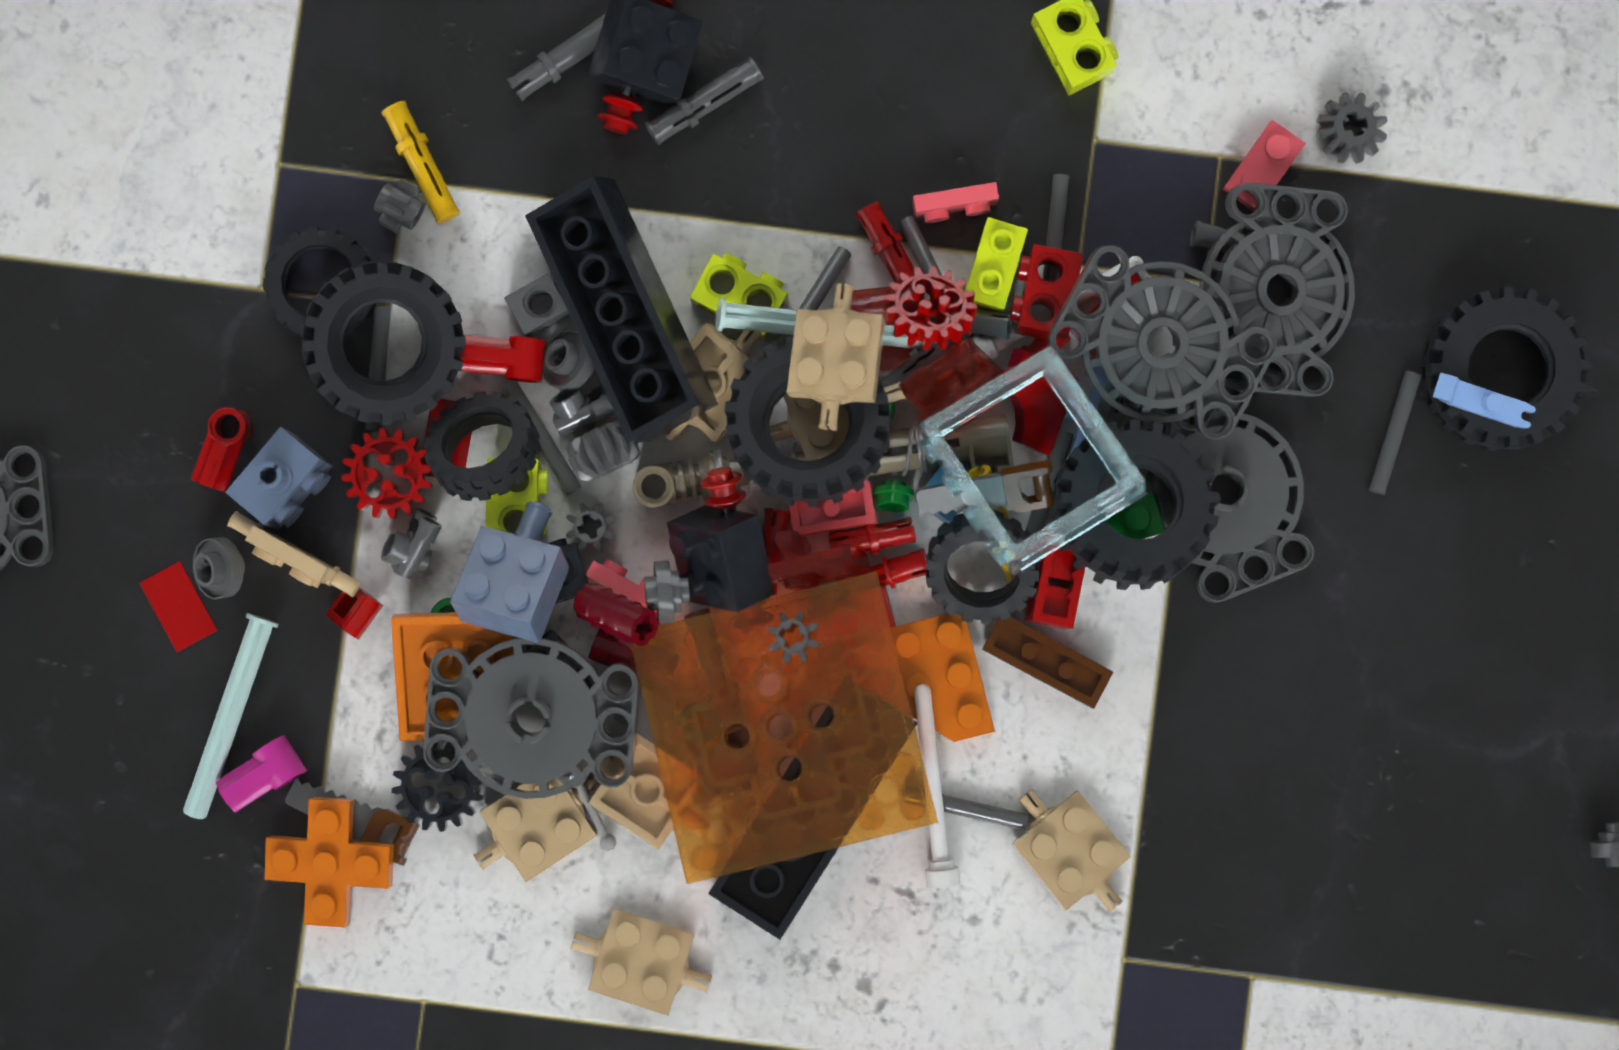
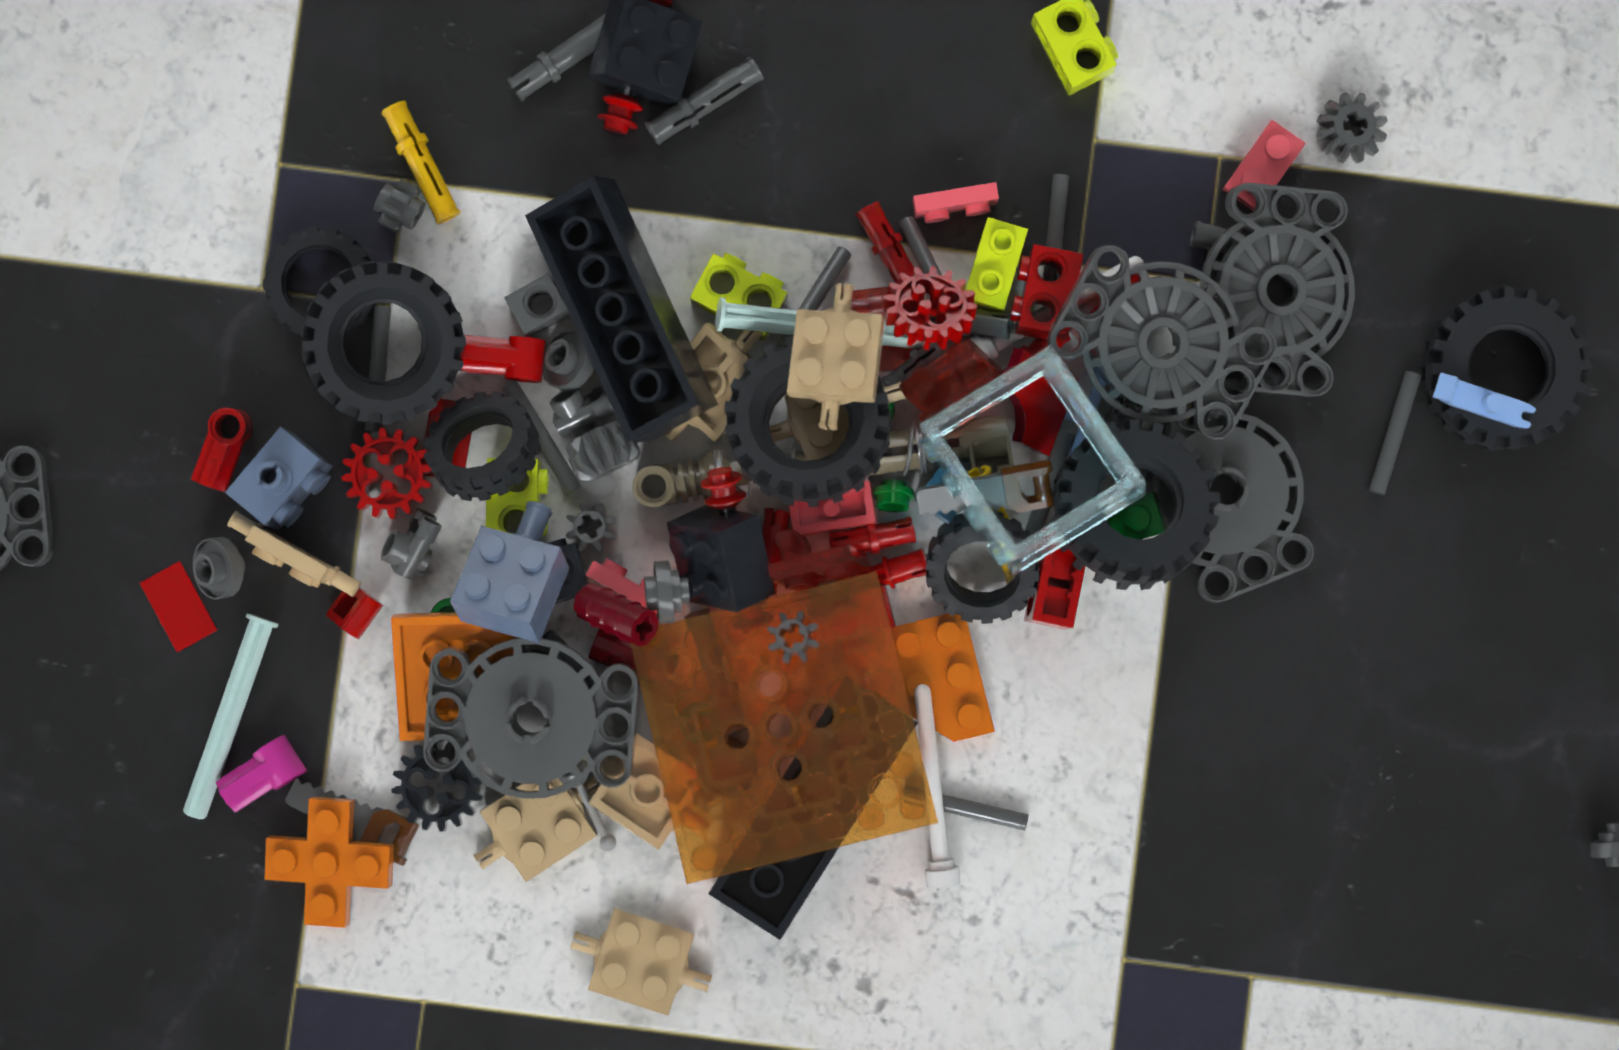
(1047, 661): reddish brown plate -> none
(1071, 850): tan plate -> none

